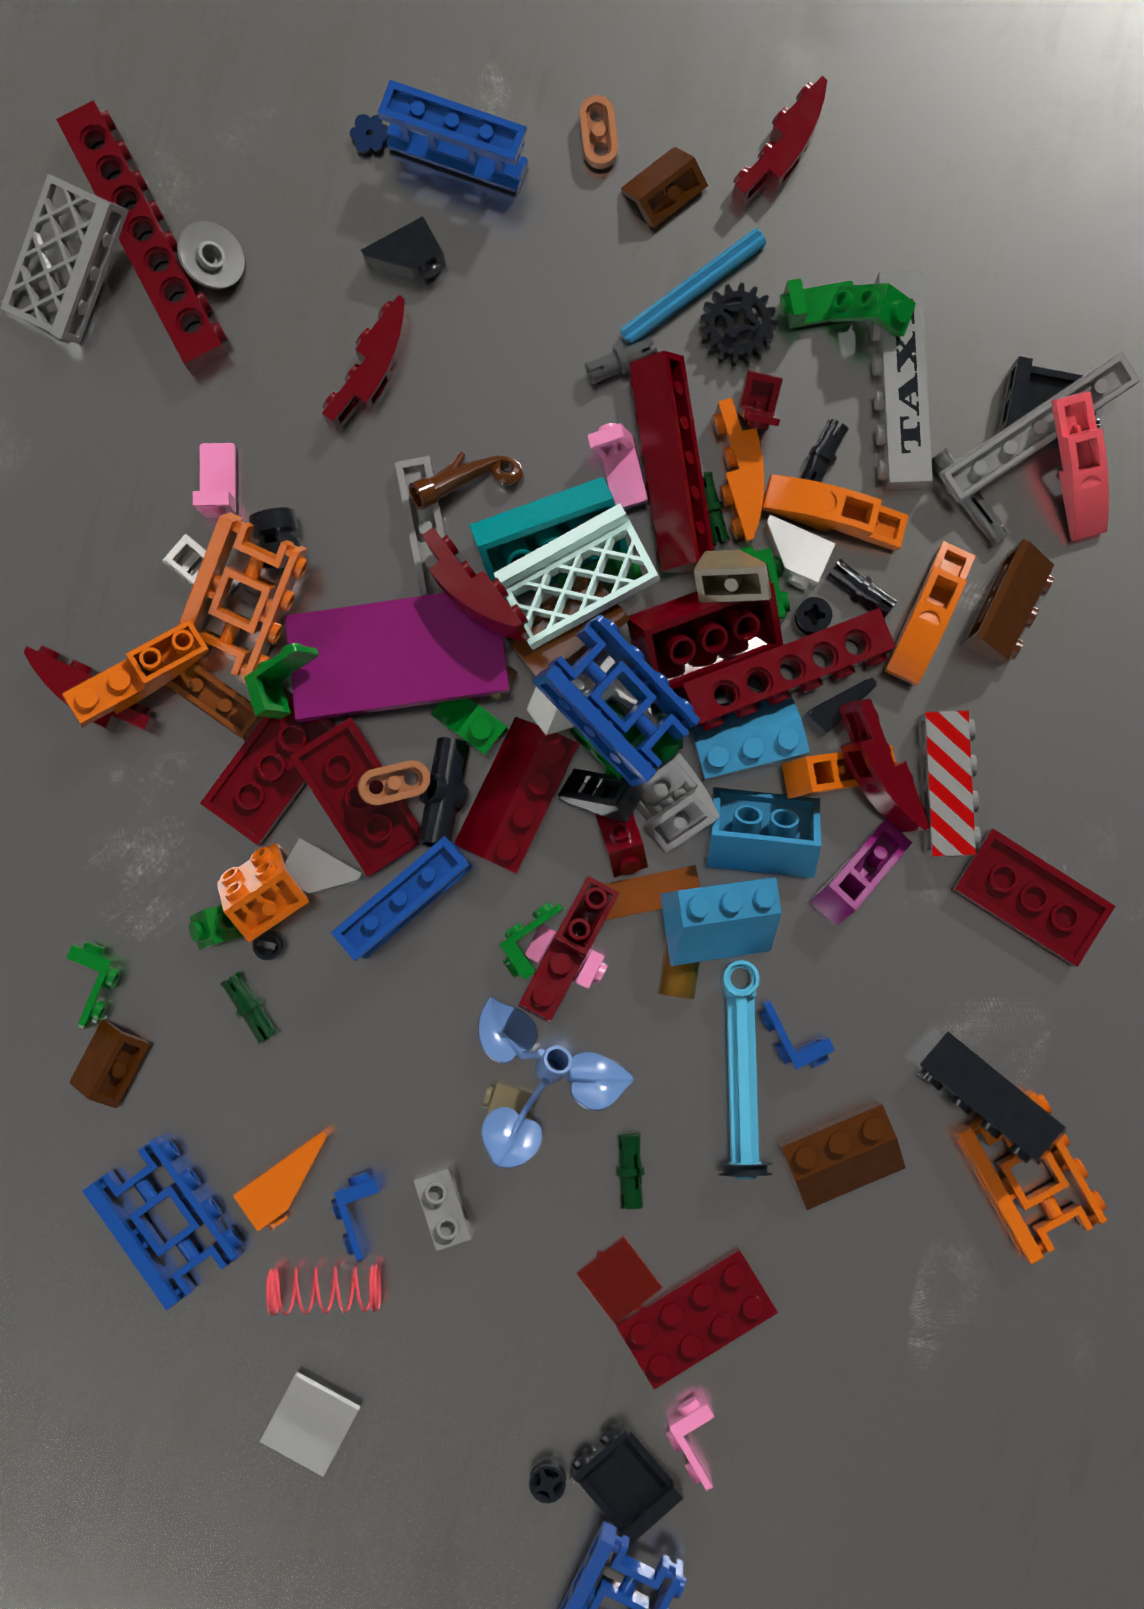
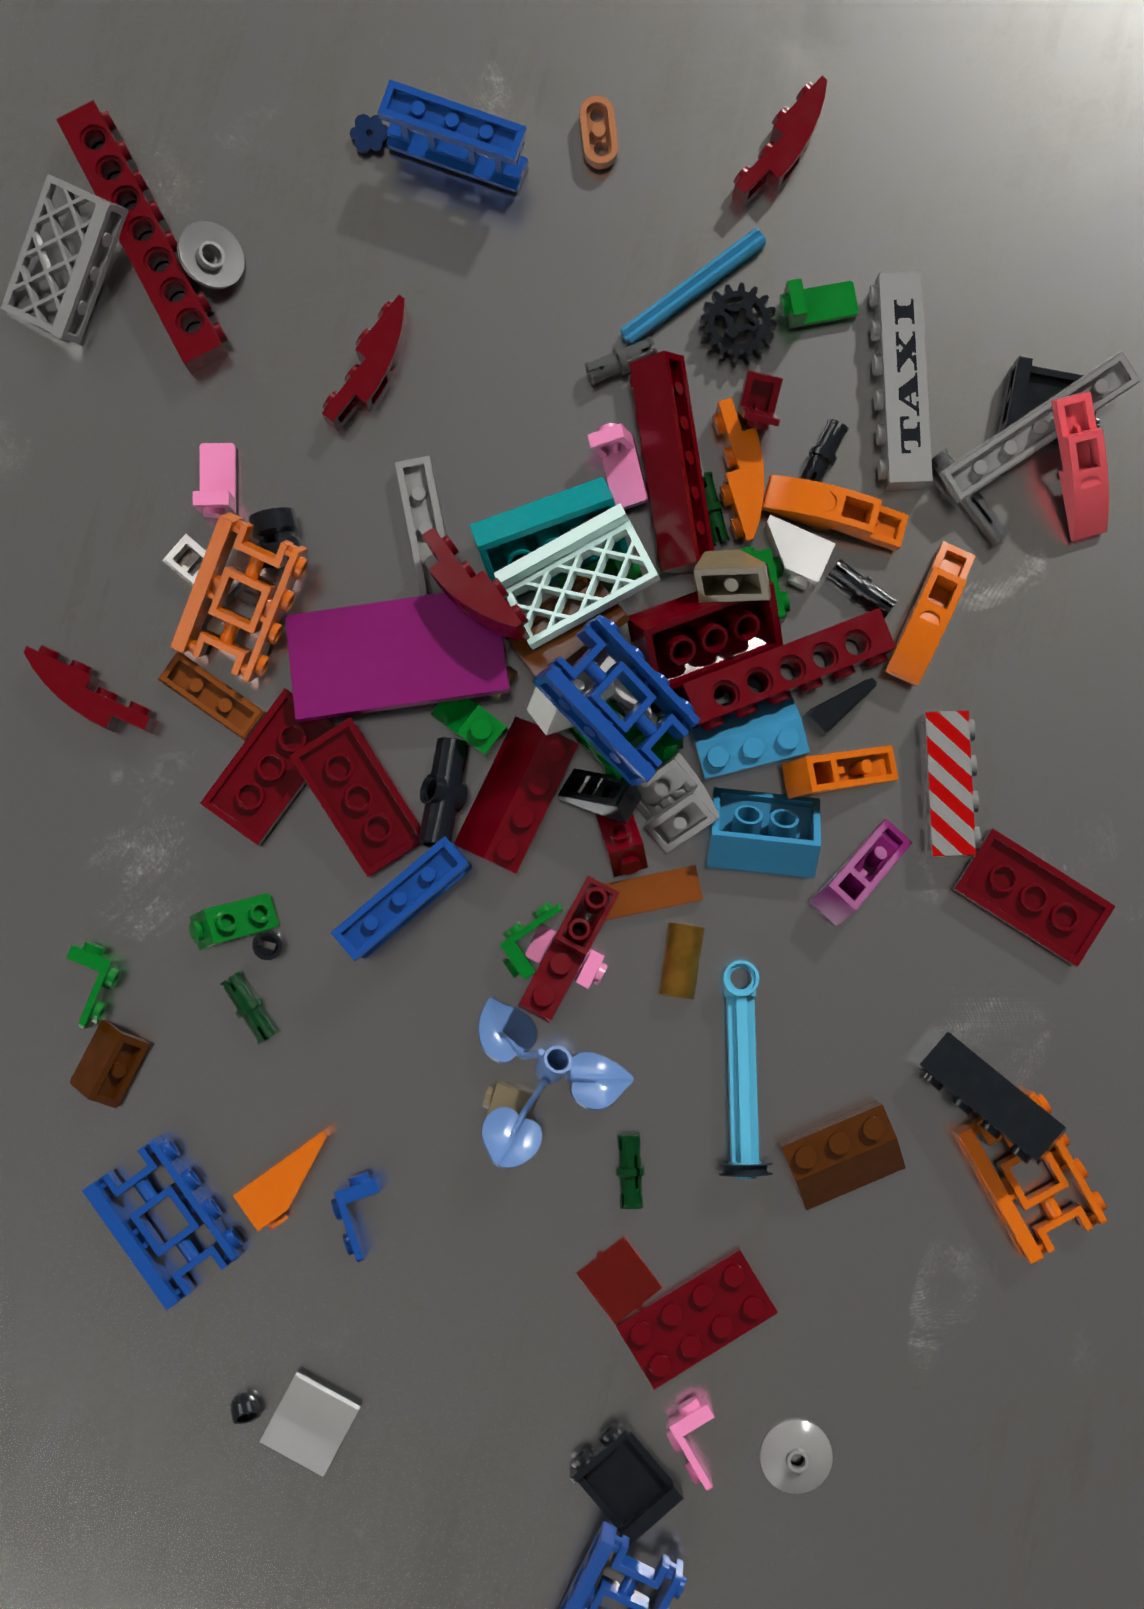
(138, 675): orange slope -> none
(245, 1408): none -> black hinge
(260, 893): orange bracket -> none
(265, 682): green bracket -> none
(274, 1302): coral piece -> none
(318, 870): light grey slope -> none
(393, 782): nougat plate -> none
(407, 252): black slope -> none
(427, 491): reddish brown plant -> none
(443, 1207): light grey brick -> none
(549, 1488): black wheel -> none
(665, 185): reddish brown panel -> none
(721, 920): dark azure slope -> none
(794, 1438): none -> light grey dish
(811, 622): black wheel -> none
(813, 1053): blue bracket -> none
(873, 302): green bracket -> none
(883, 781): dark red slope -> none
(1010, 604): reddish brown slope -> none

